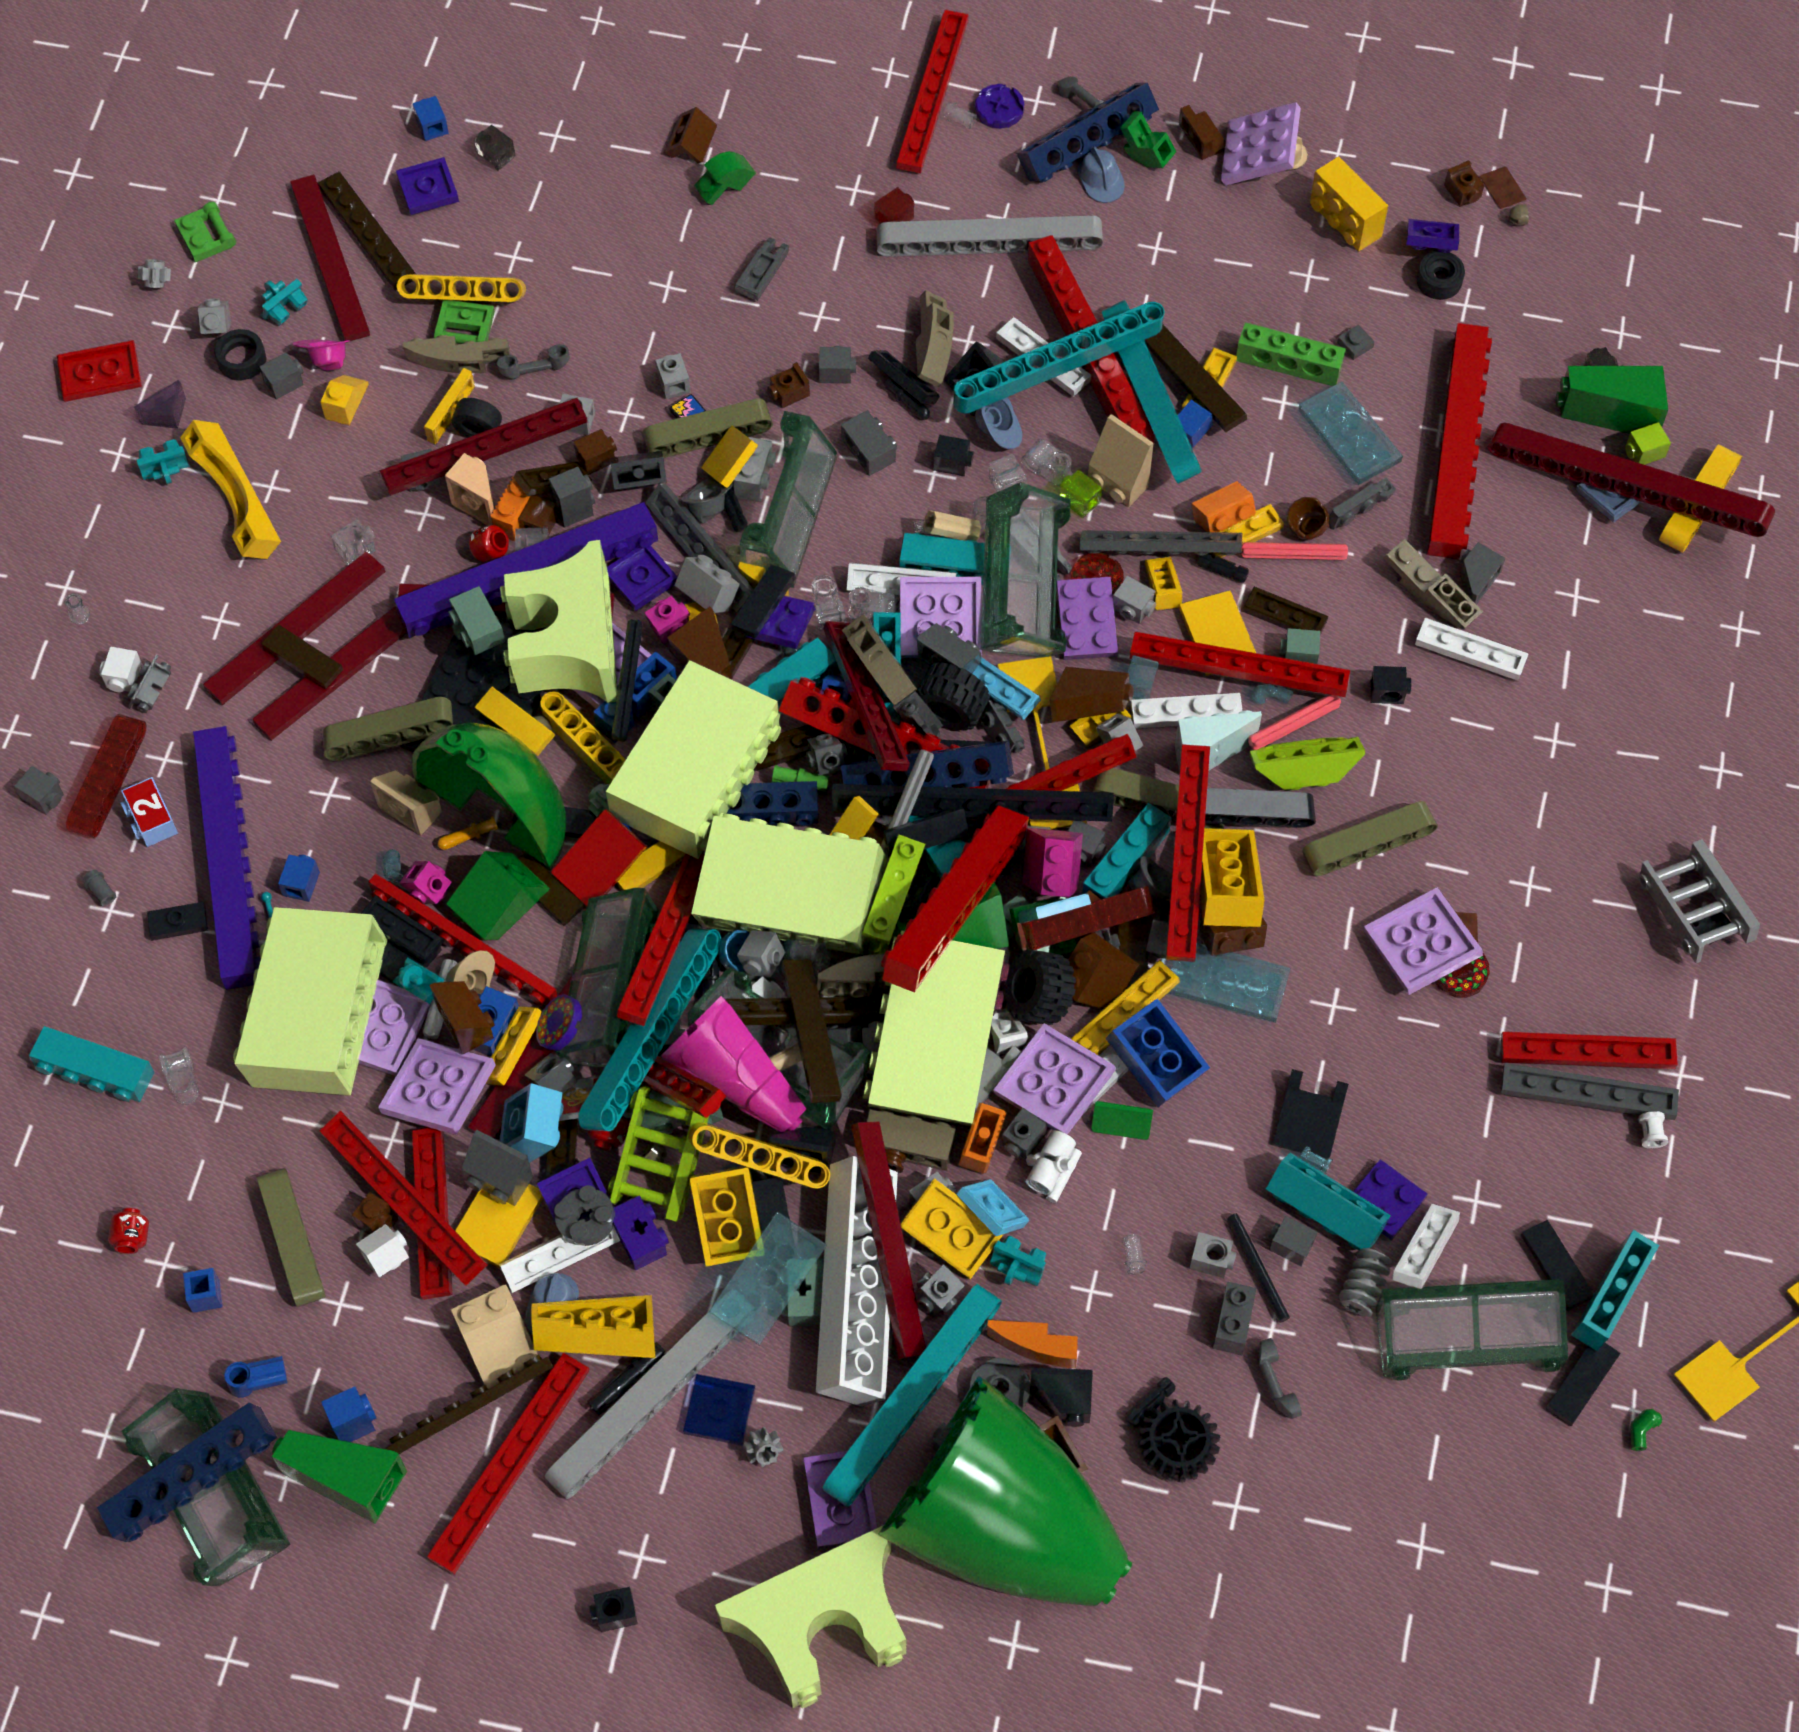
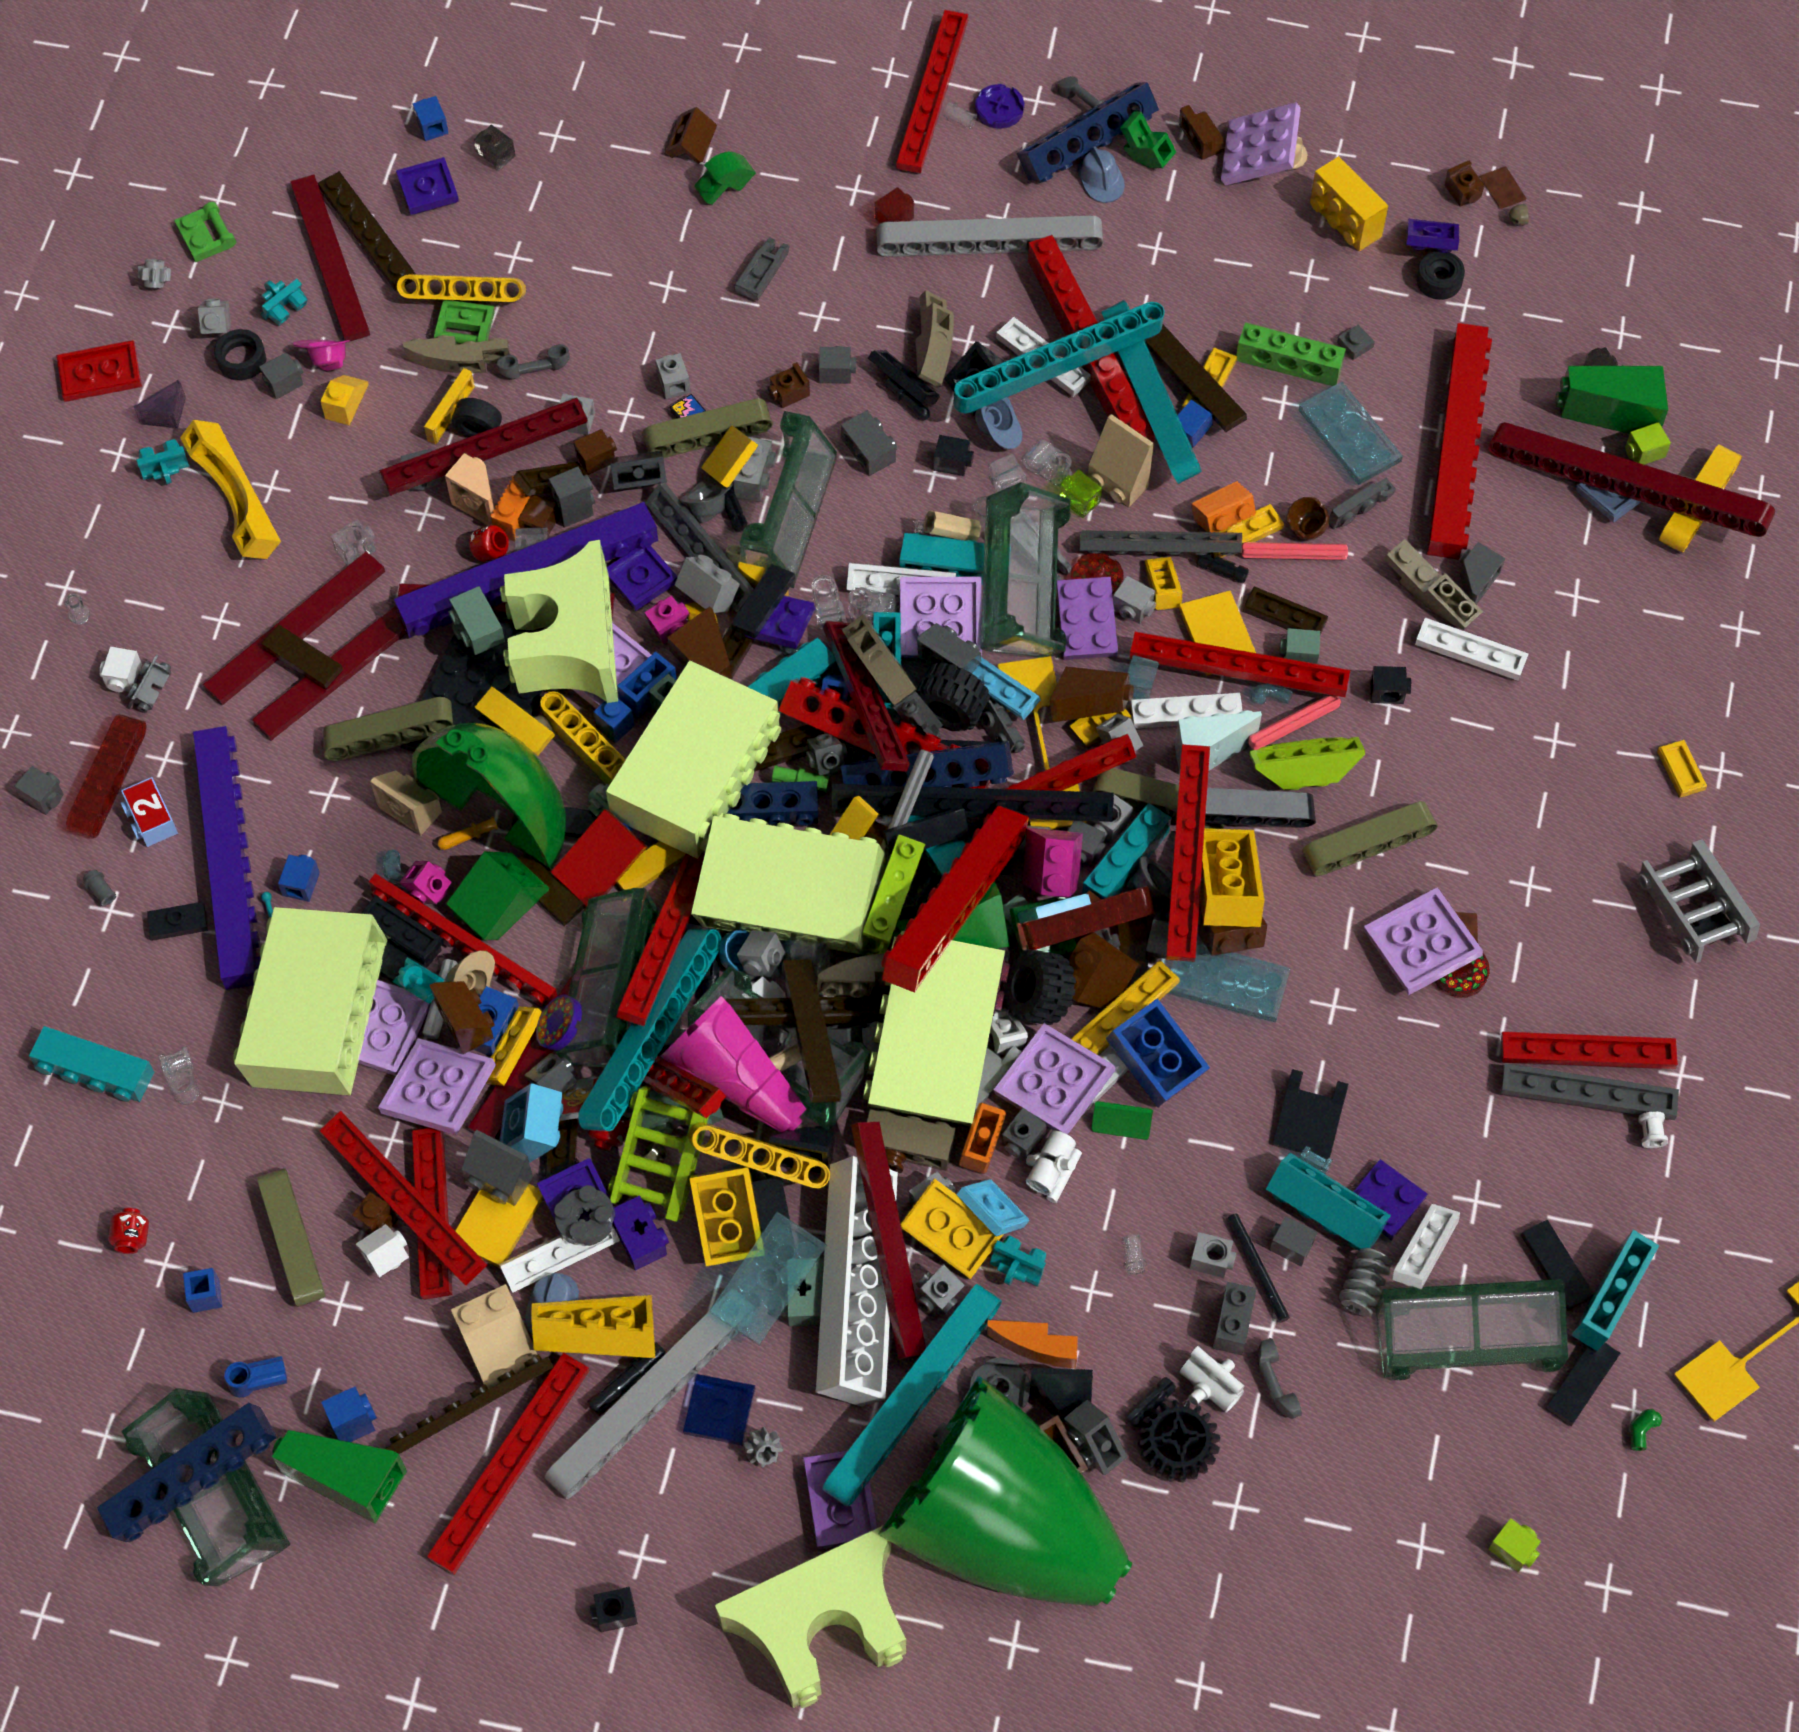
(627, 680): black axle -> none
(1095, 1438): none -> dark grey brick
(1121, 813): none -> light grey brick
(1212, 1380): none -> white pin
(1516, 1545): none -> lime brick
(1682, 768): none -> yellow tile

